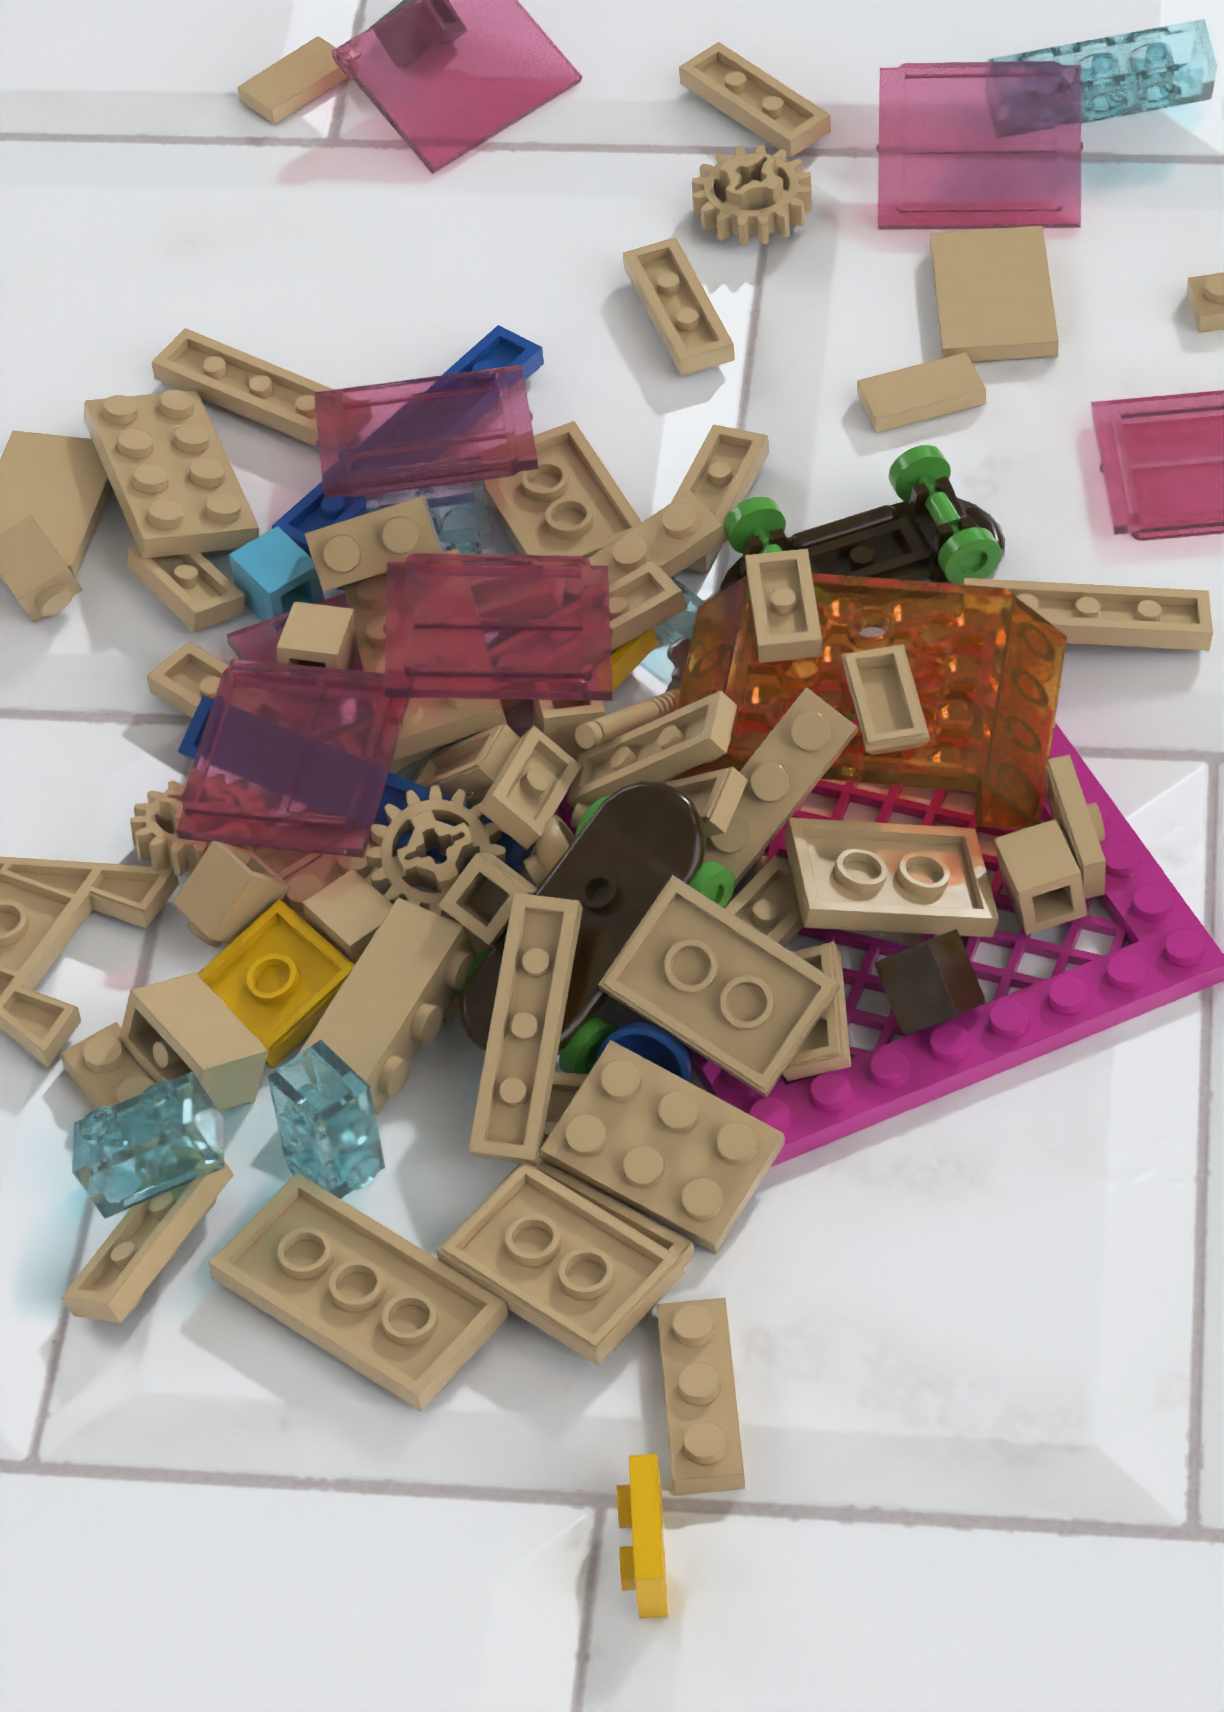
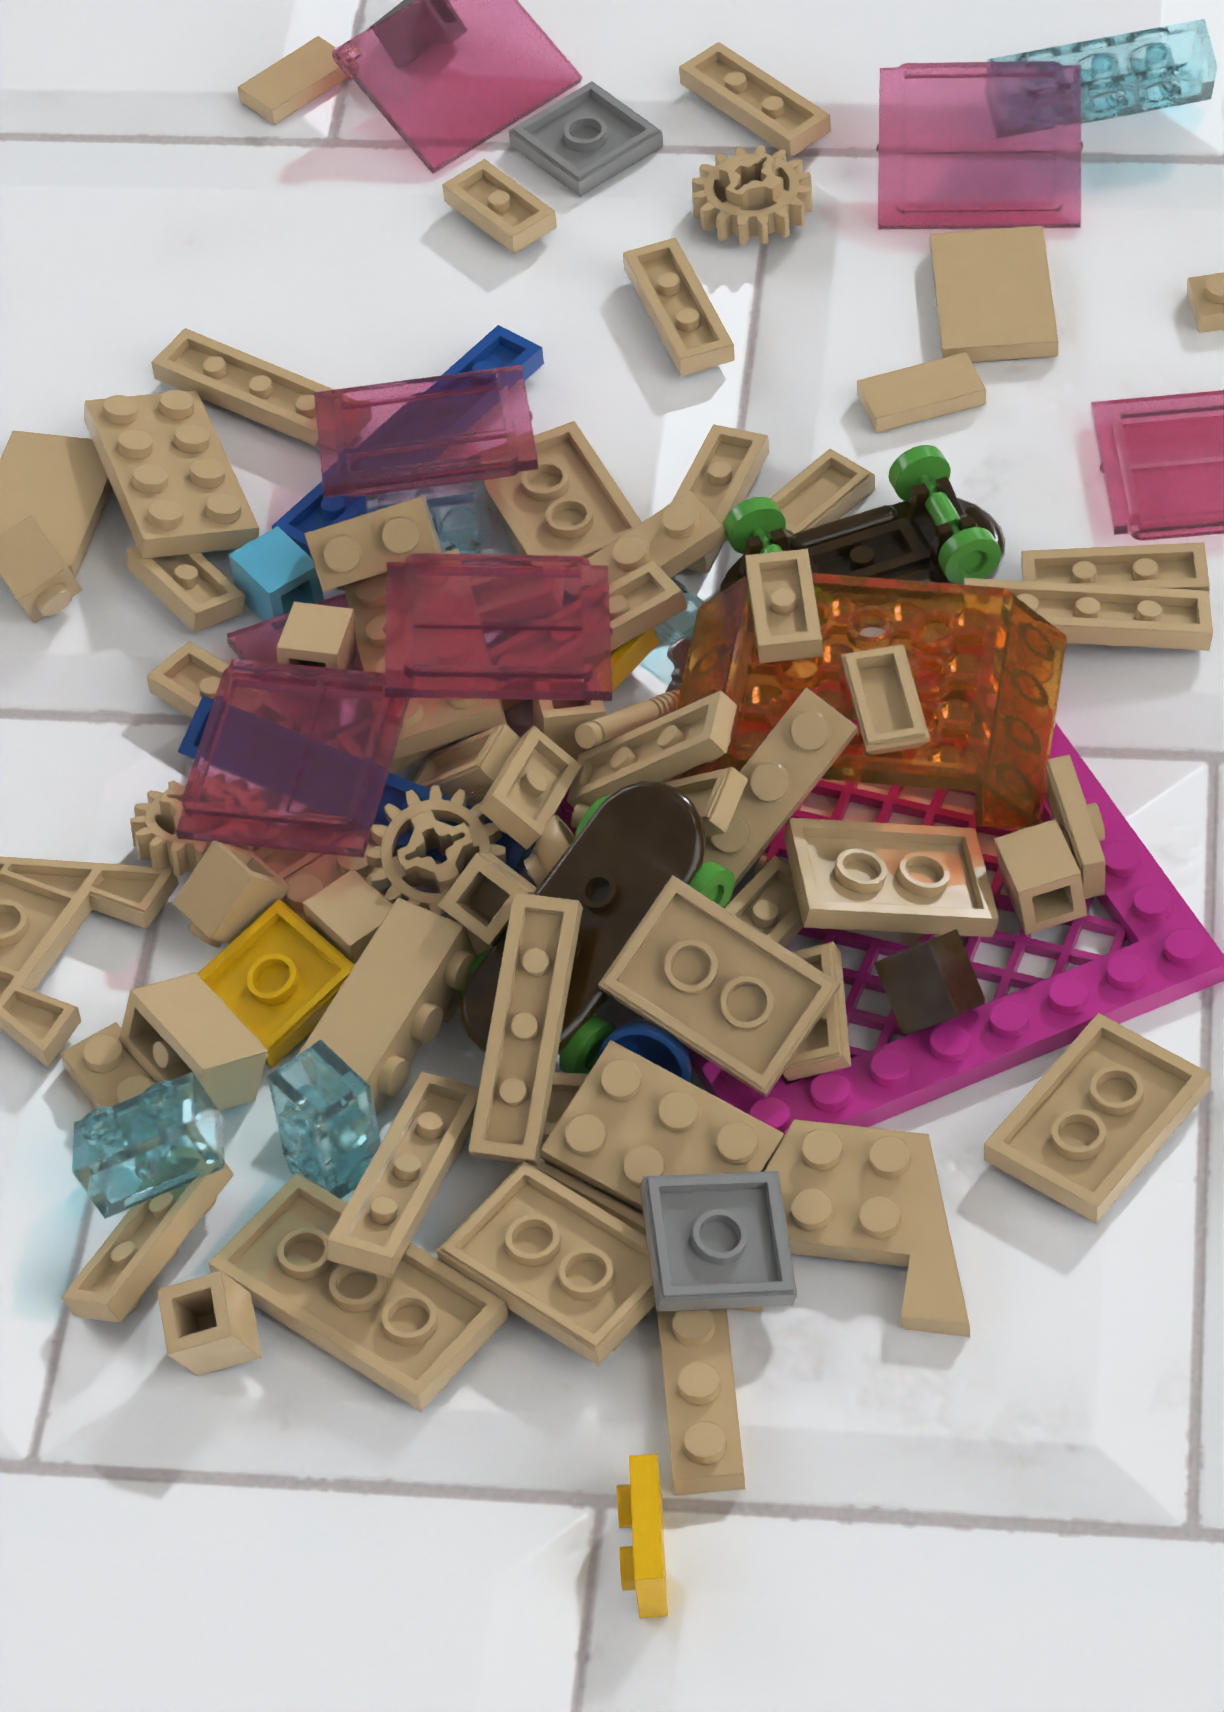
(209, 1323): none -> tan brick
(404, 1176): none -> tan plate
(499, 206): none -> tan plate
(586, 138): none -> light grey tile
(717, 1241): none -> light grey tile
(823, 492): none -> tan tile
(877, 1202): none -> tan wing
(1097, 1117): none -> tan plate
(1134, 566): none -> tan plate

